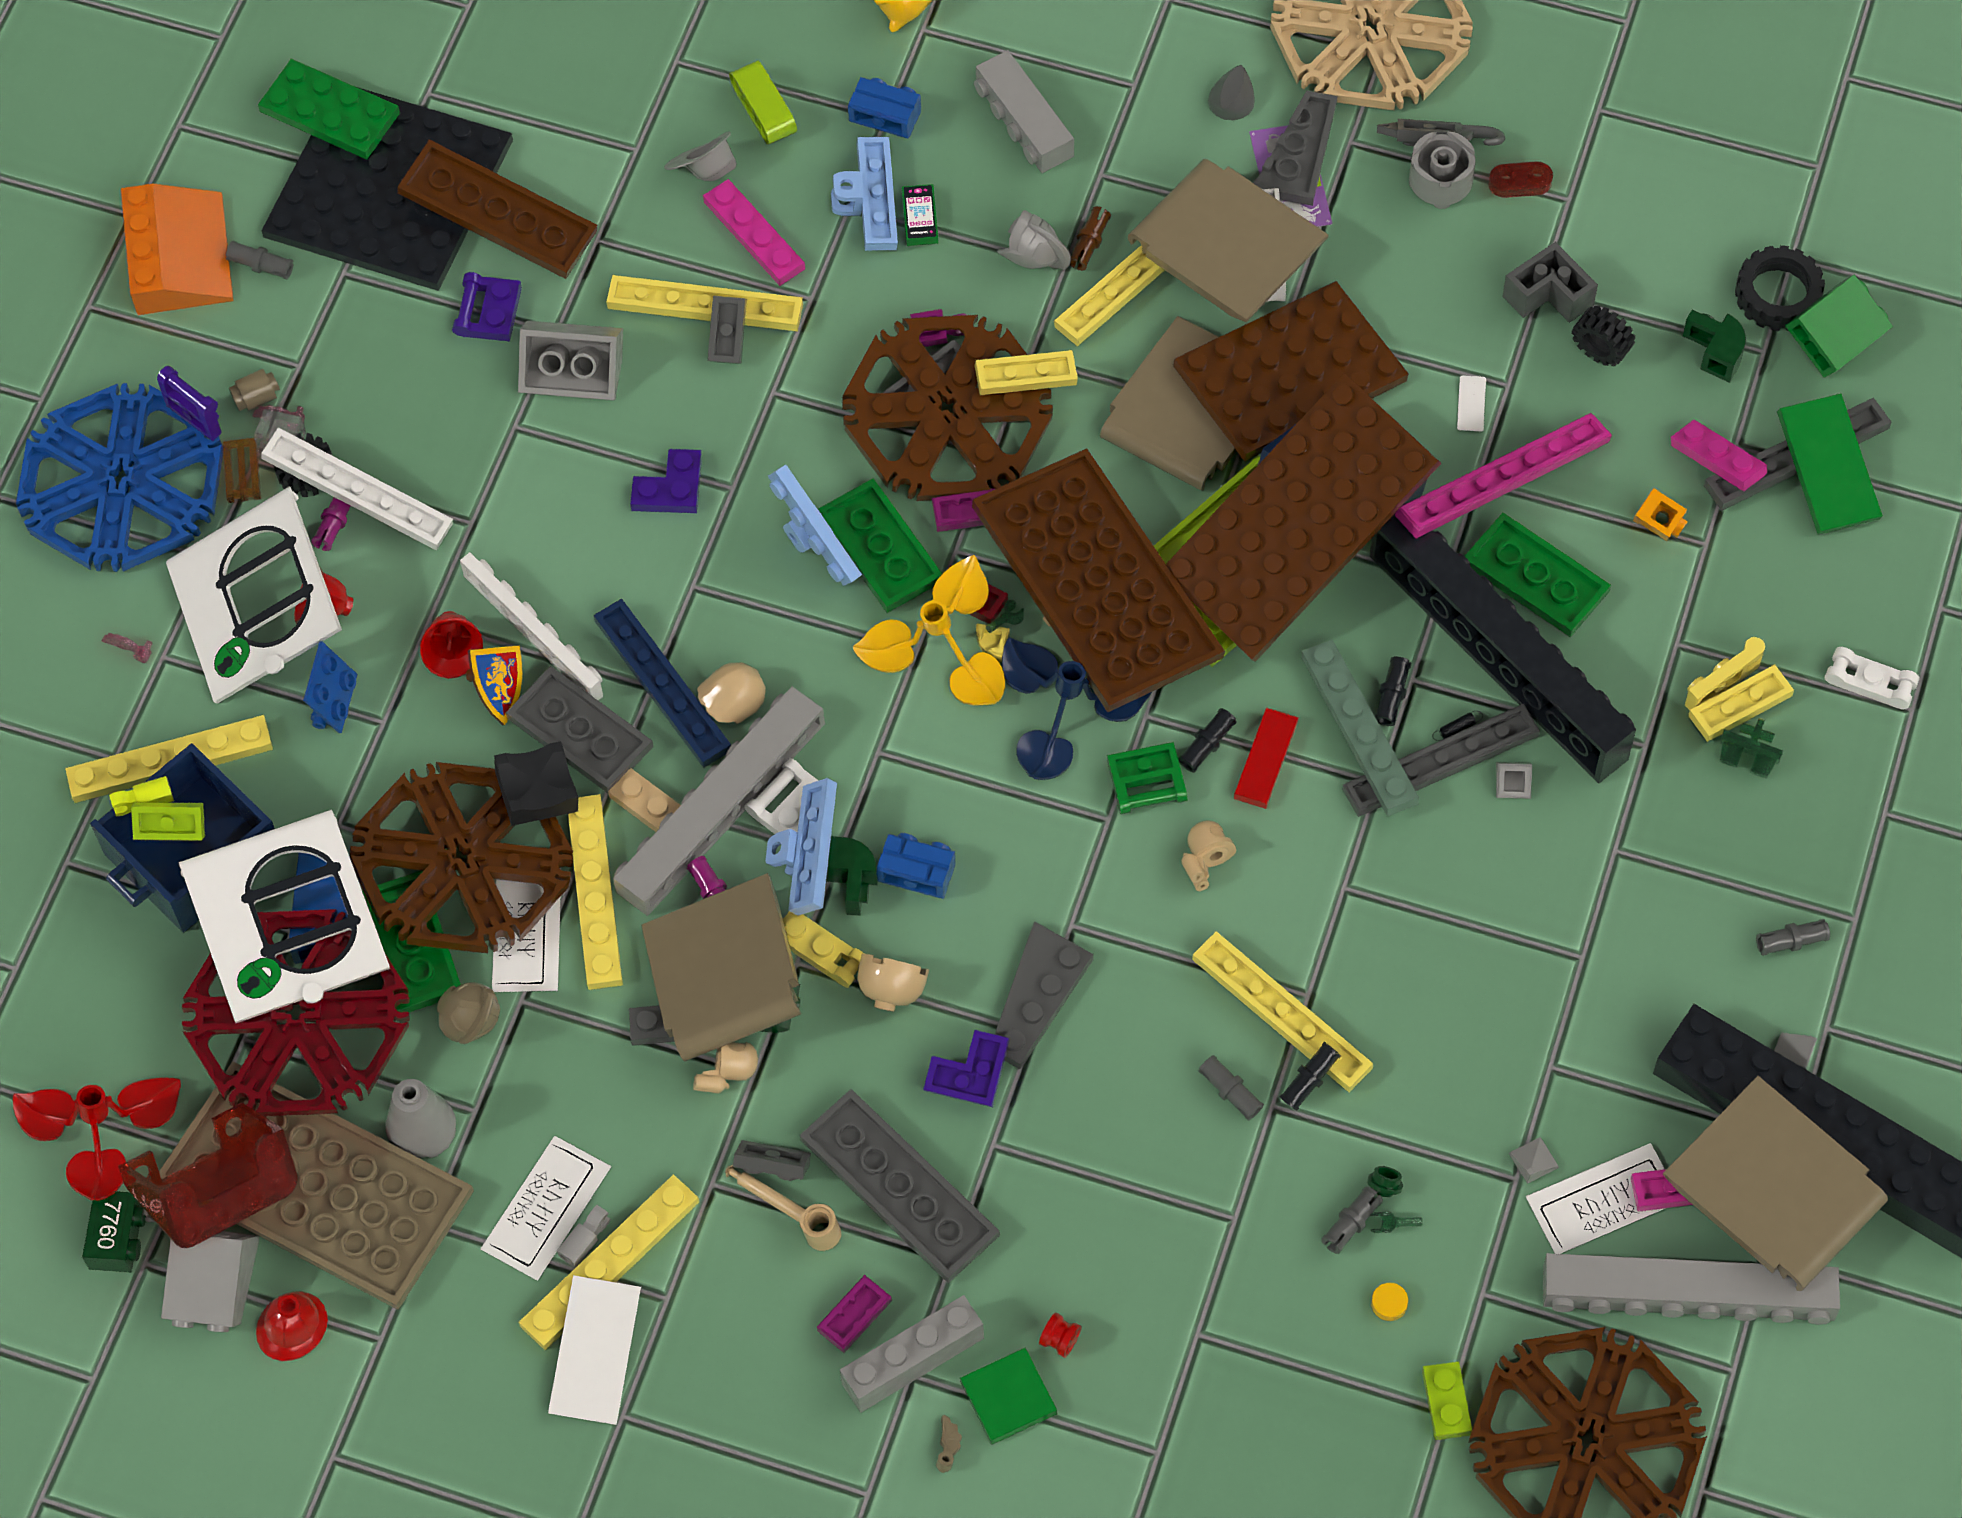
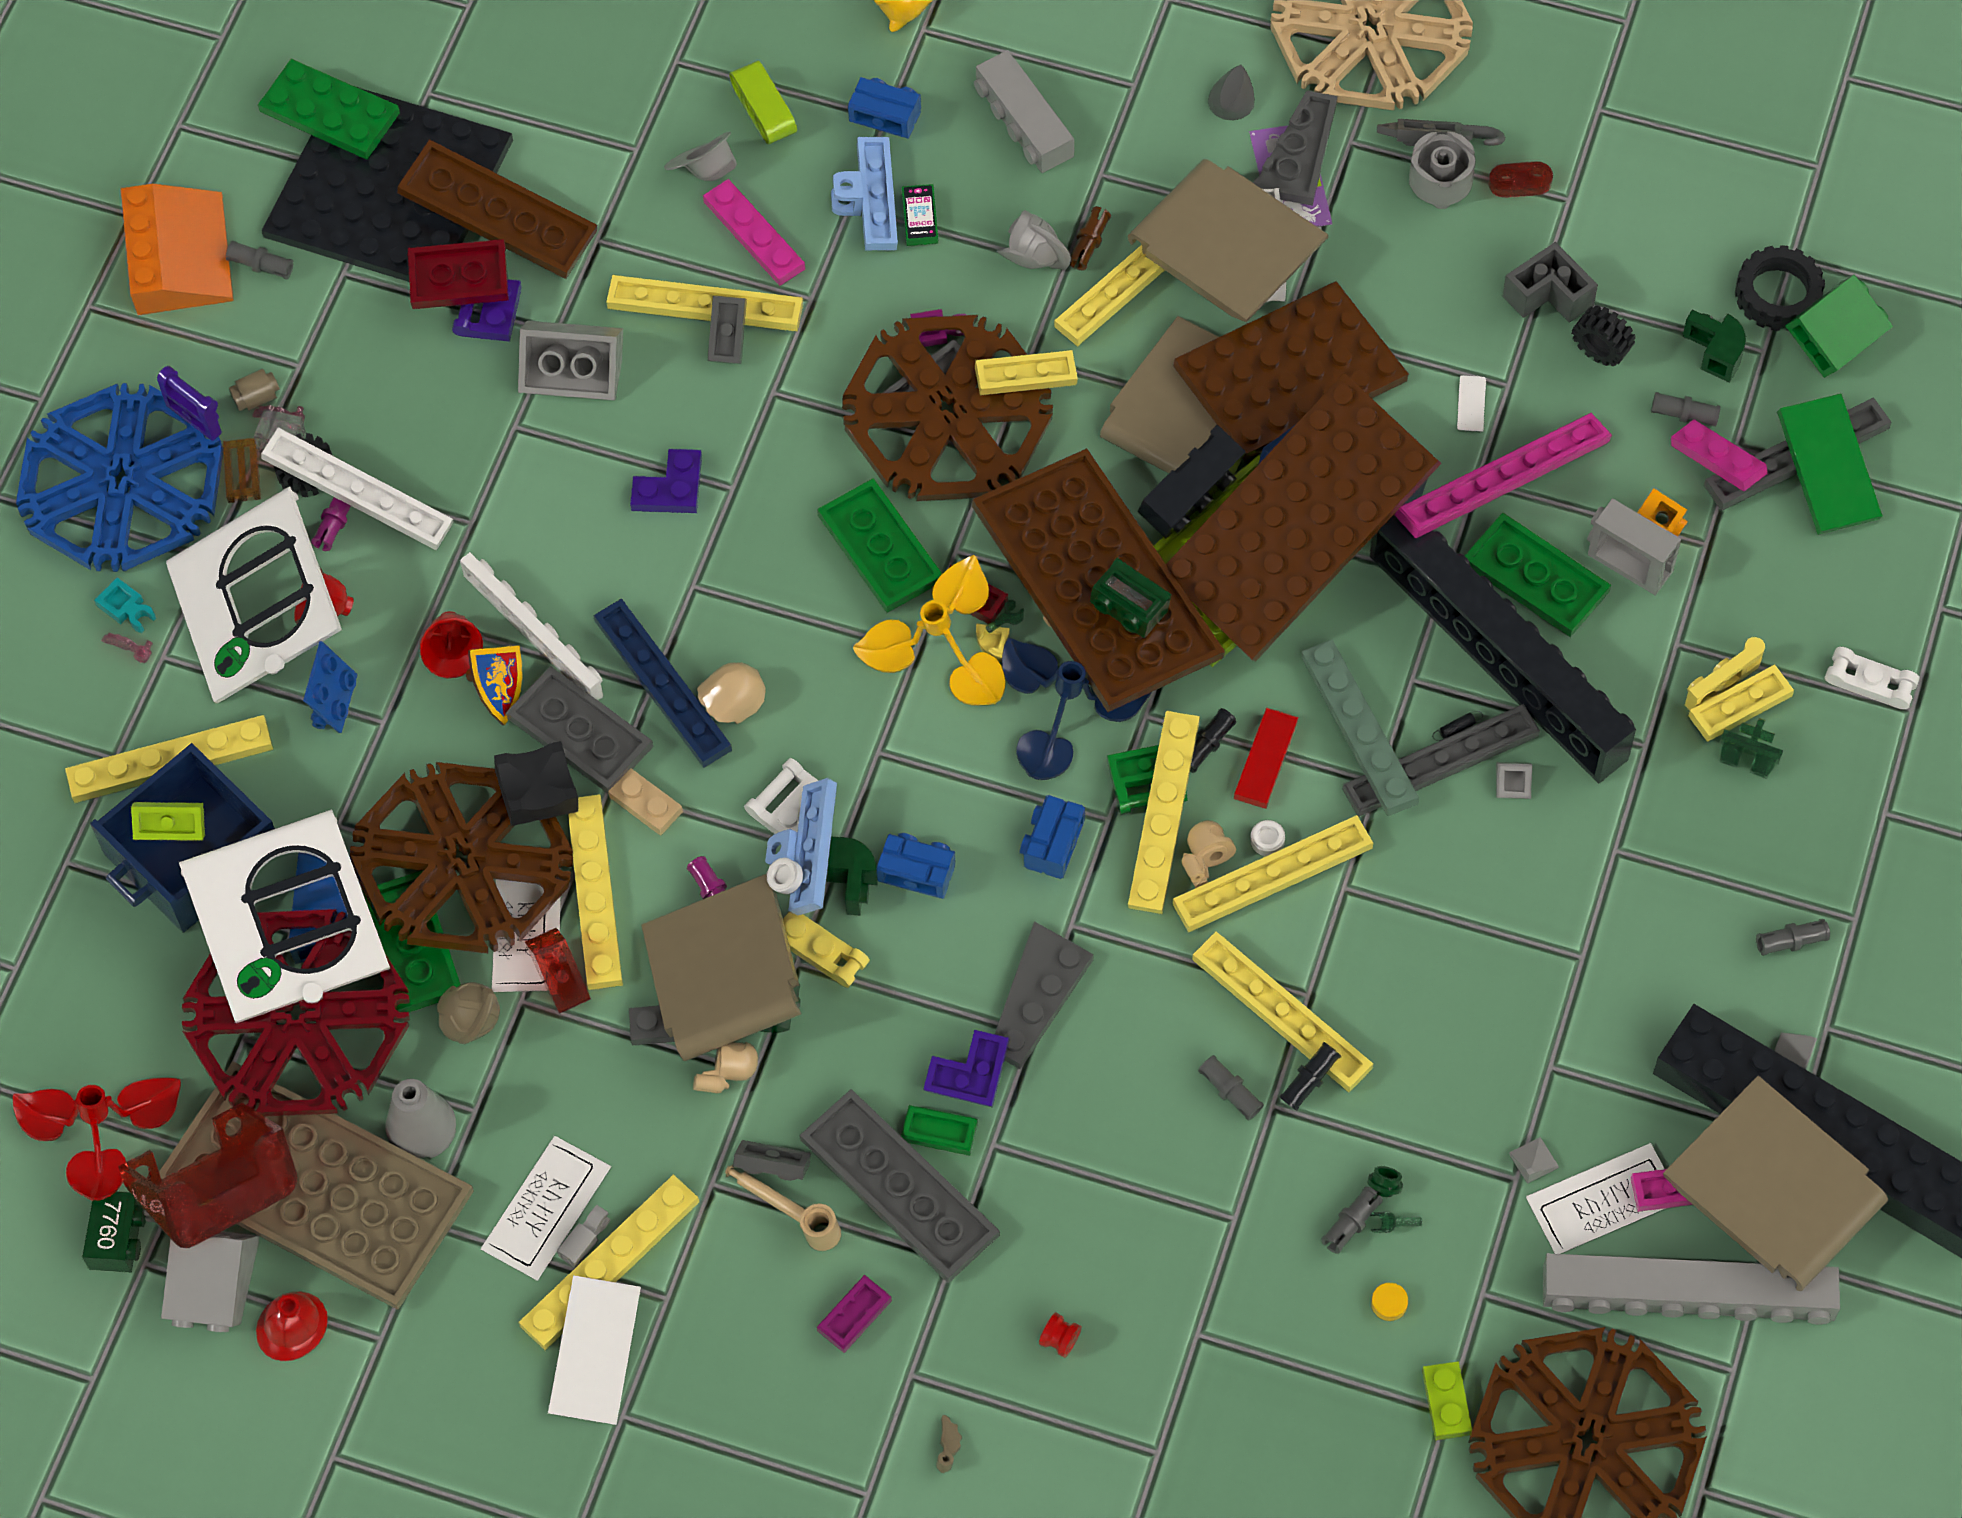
(123, 602): none -> teal plate
(151, 791): neon yellow bar -> none
(458, 274): none -> dark red plate
(558, 970): none -> clear red slope
(718, 800): light grey brick -> none
(784, 875): none -> white tile
(809, 527): light blue plate -> none
(890, 981): tan cylinder -> none
(912, 1353): light grey brick -> none
(939, 1130): none -> green tile
(956, 511): magenta plate -> none
(1008, 1396): green tile -> none
(1053, 836): none -> blue brick
(1130, 598): none -> dark green window
(1163, 812): none -> light yellow plate
(1193, 484): none -> black wedge
(1267, 837): none -> white tile
(1272, 873): none -> light yellow plate
(1392, 691): black pin -> none
(1633, 546): none -> light grey window
(1685, 409): none -> dark grey pin

